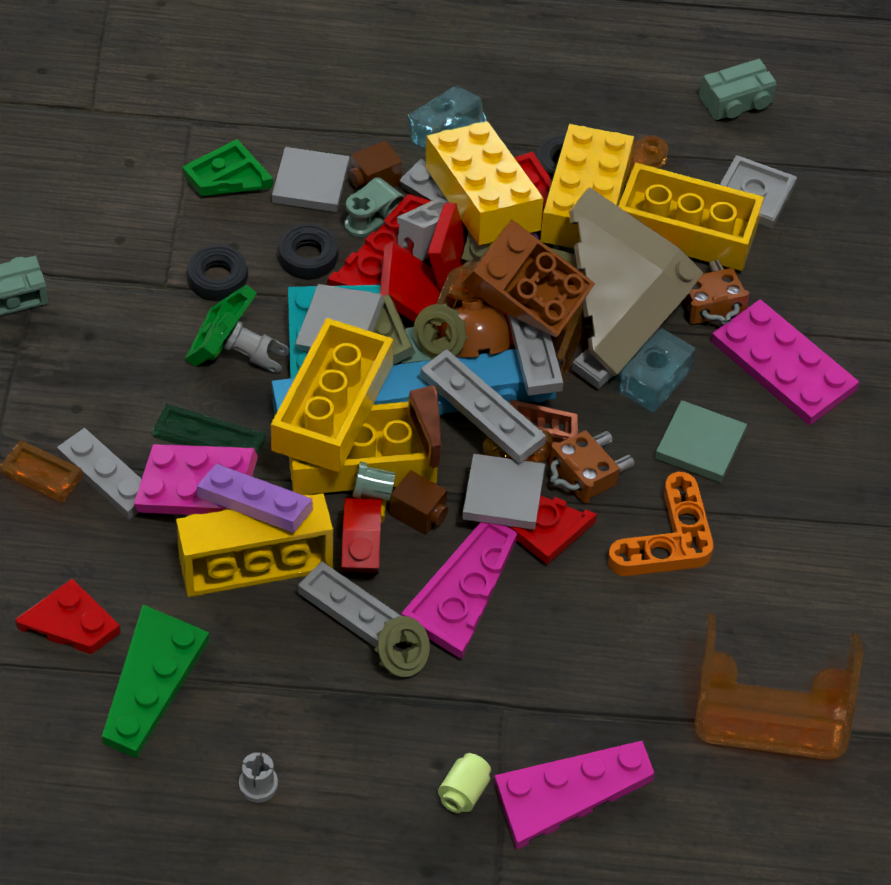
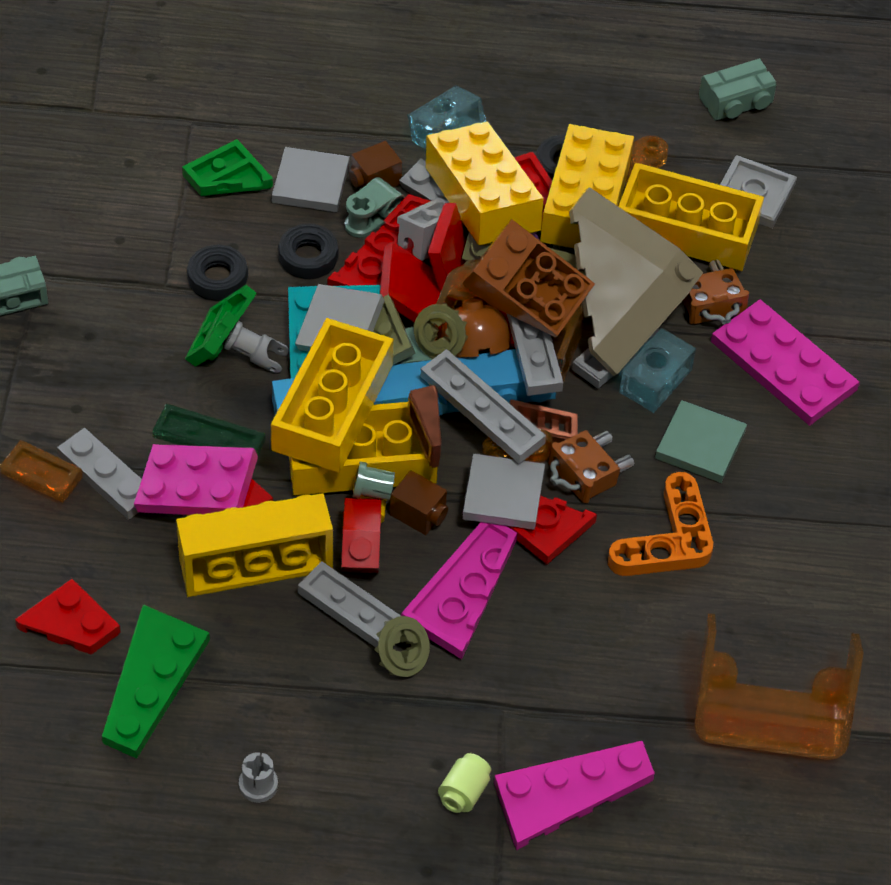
(255, 498): medium lavender plate -> none

